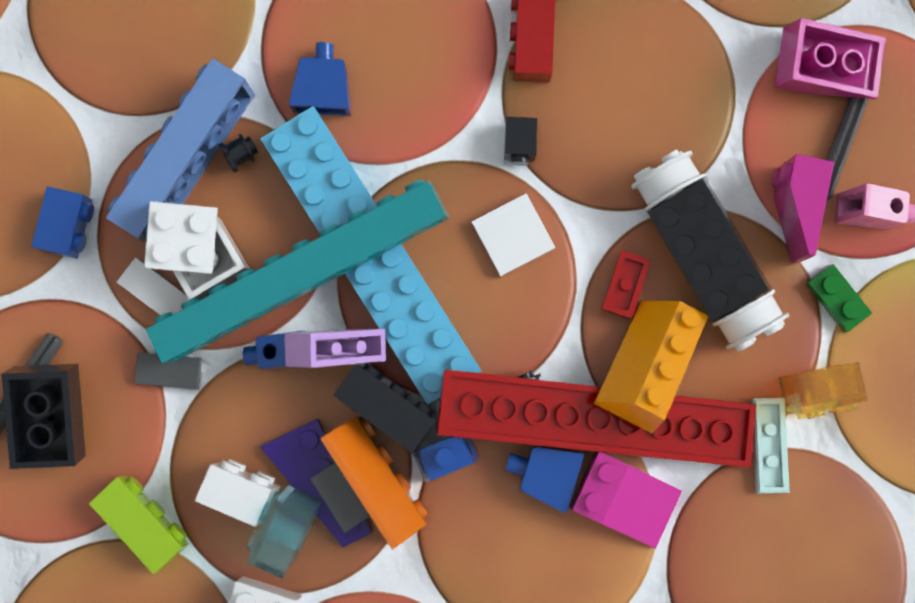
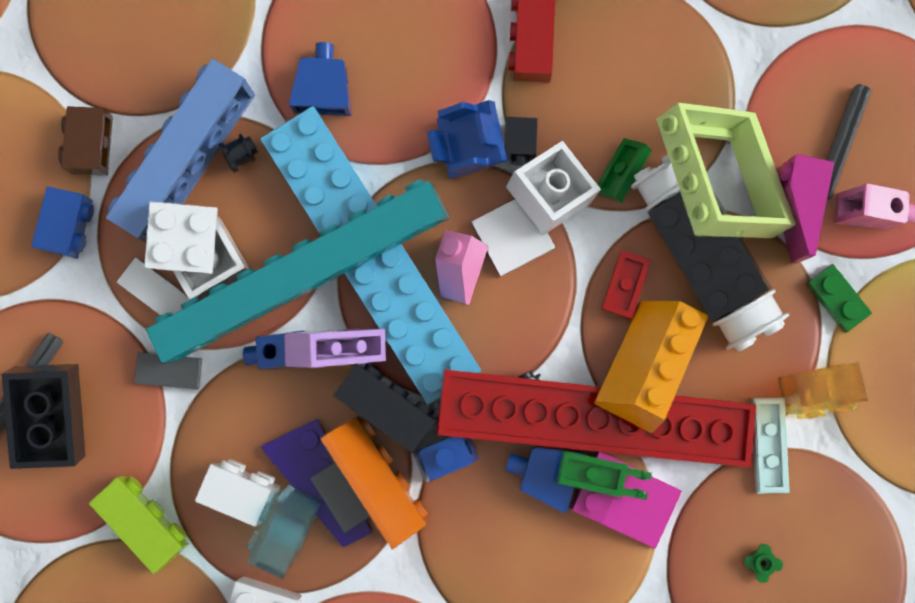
(86, 140): none -> reddish brown brick
(459, 265): none -> bright pink slope
(467, 138): none -> blue panel
(552, 187): none -> white brick
(599, 475): none -> green hinge
(621, 169): none -> green plate
(745, 135): none -> yellowish green piece
(754, 560): none -> green plate
(829, 60): dark pink slope -> none

